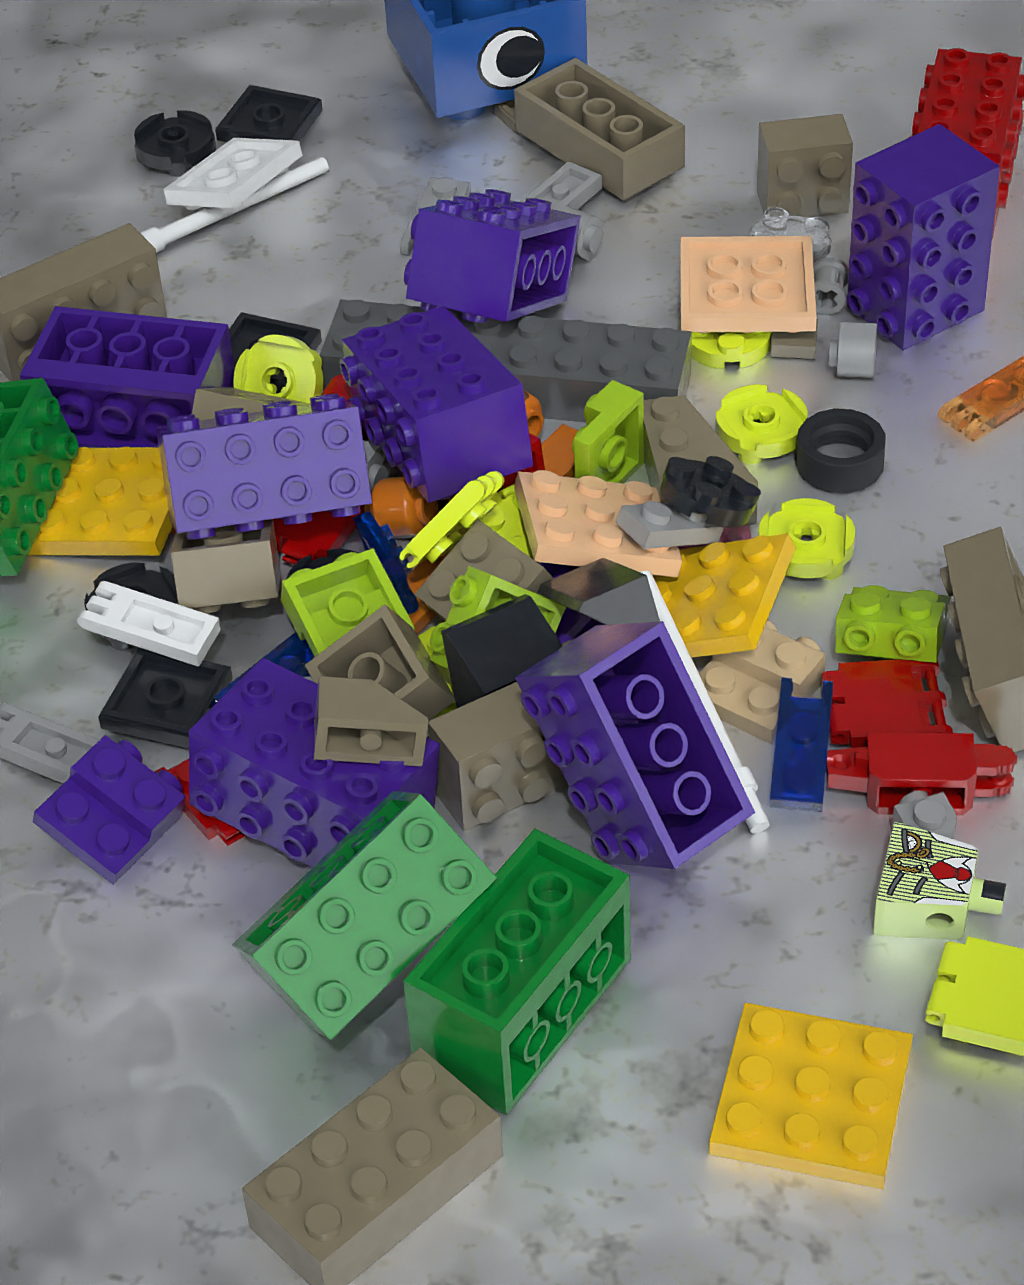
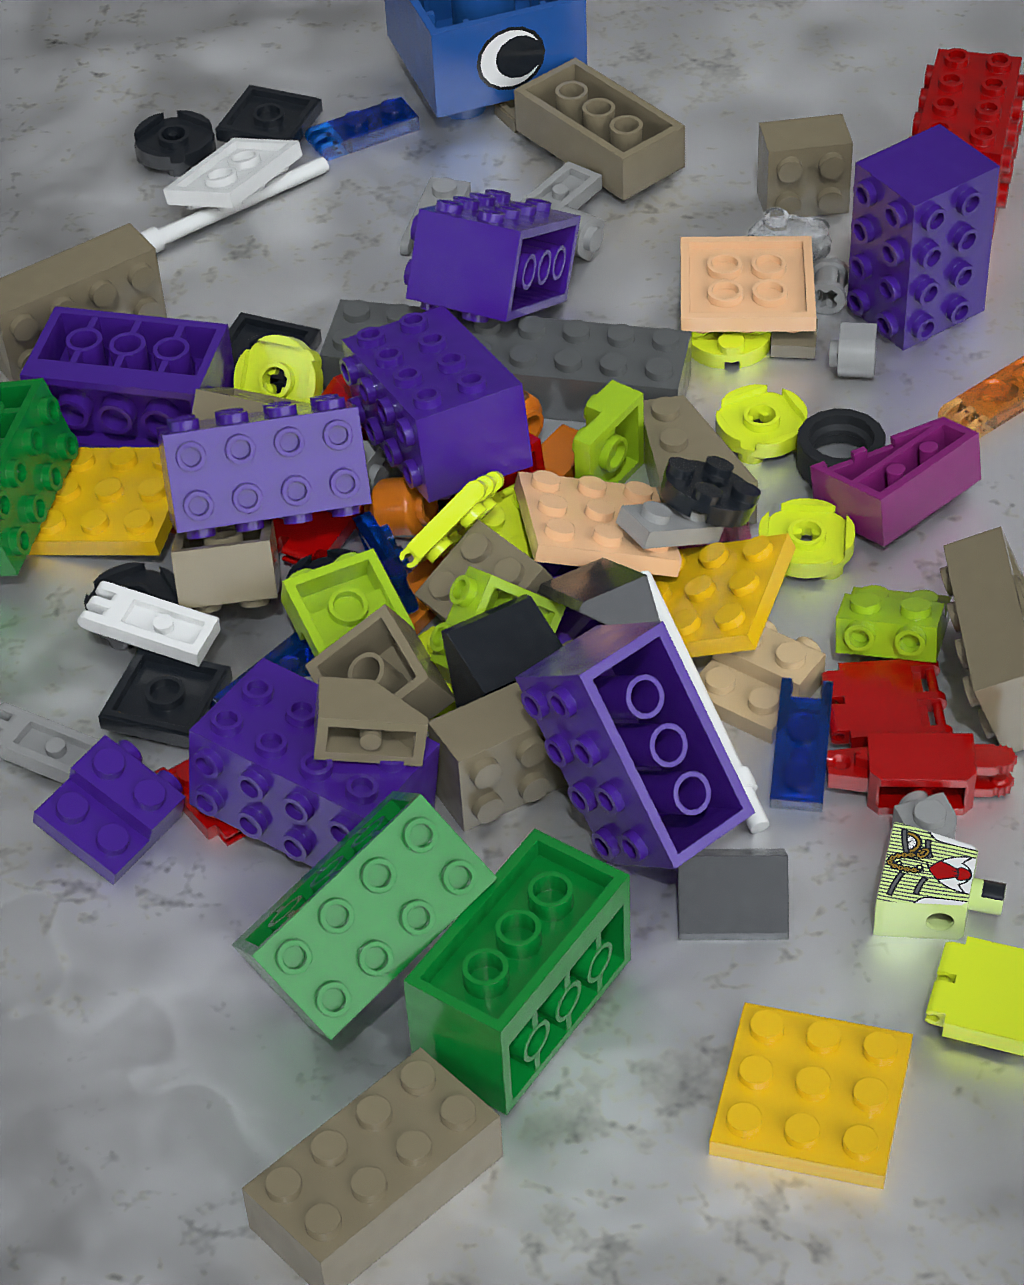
(363, 128): none -> clear blue hinge
(734, 895): none -> black slope
(903, 481): none -> magenta wedge

